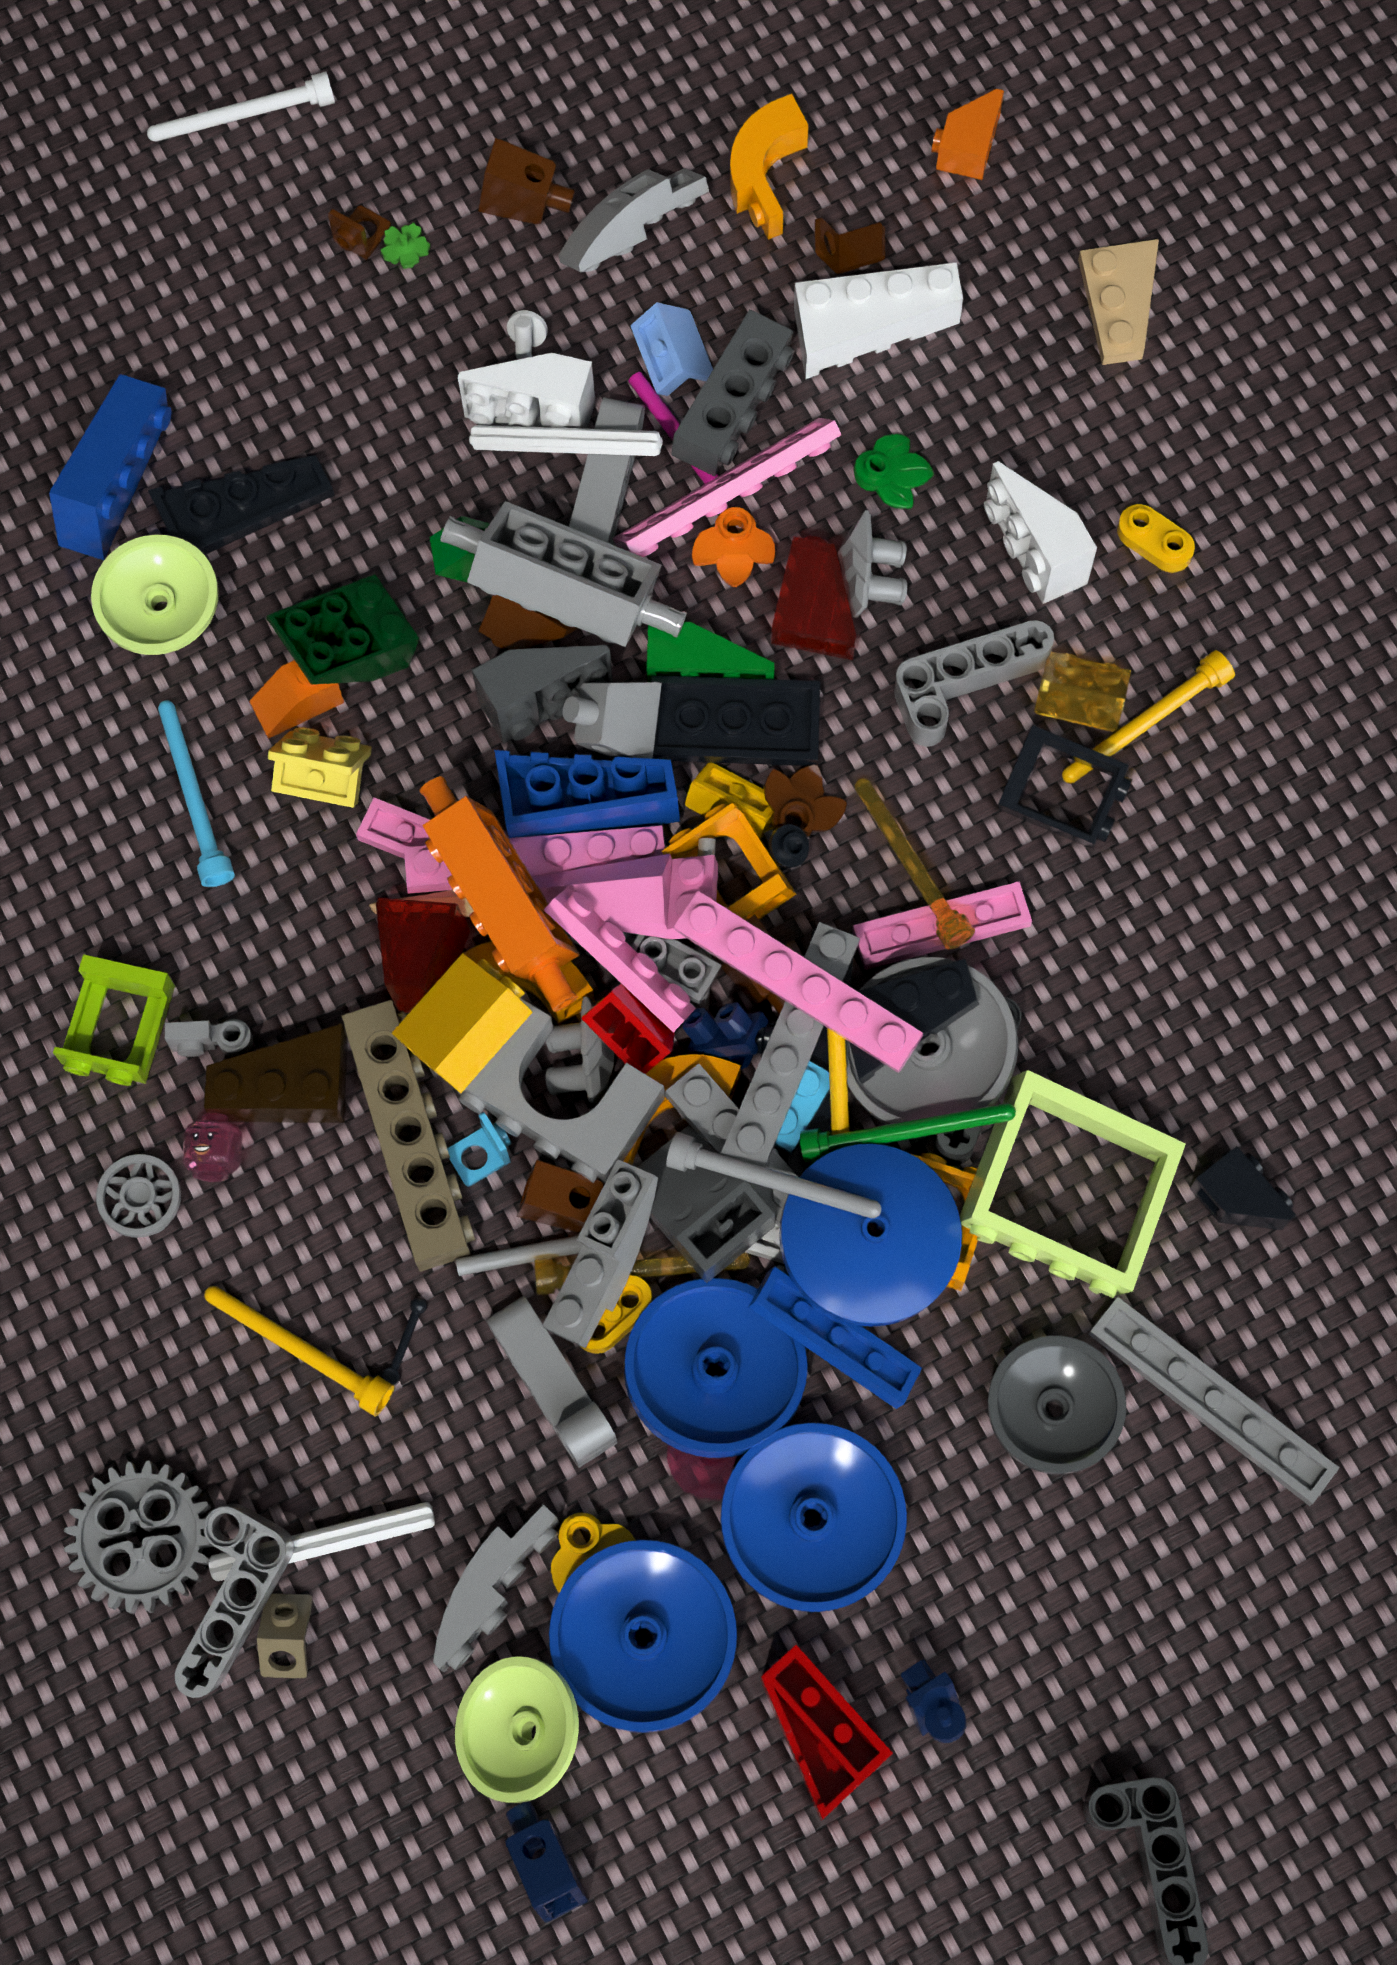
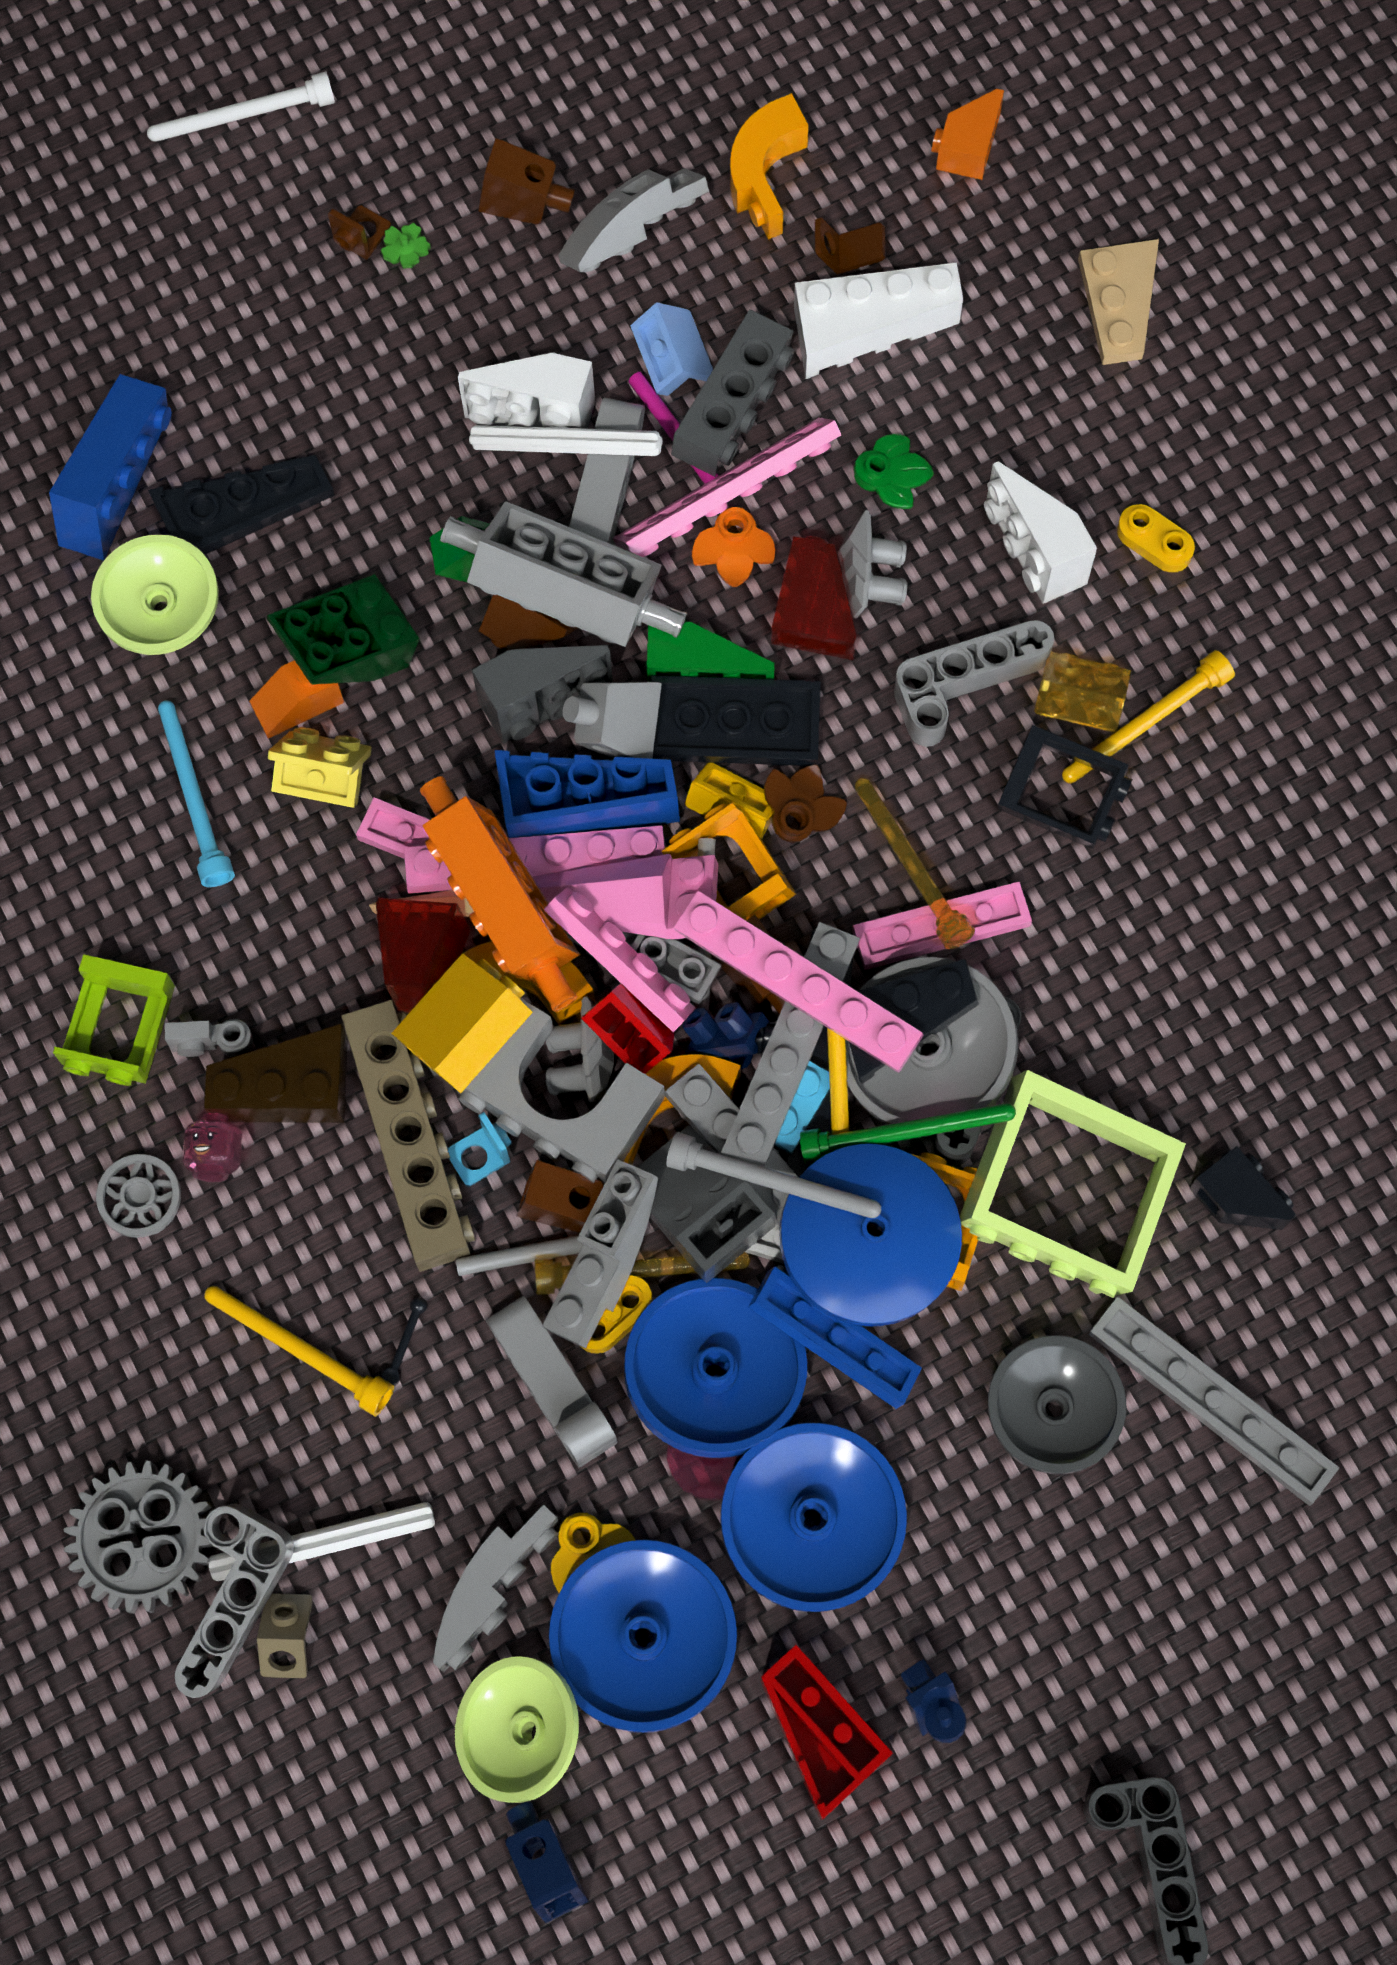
(527, 331): white plate -> none
(787, 845): black plate -> none

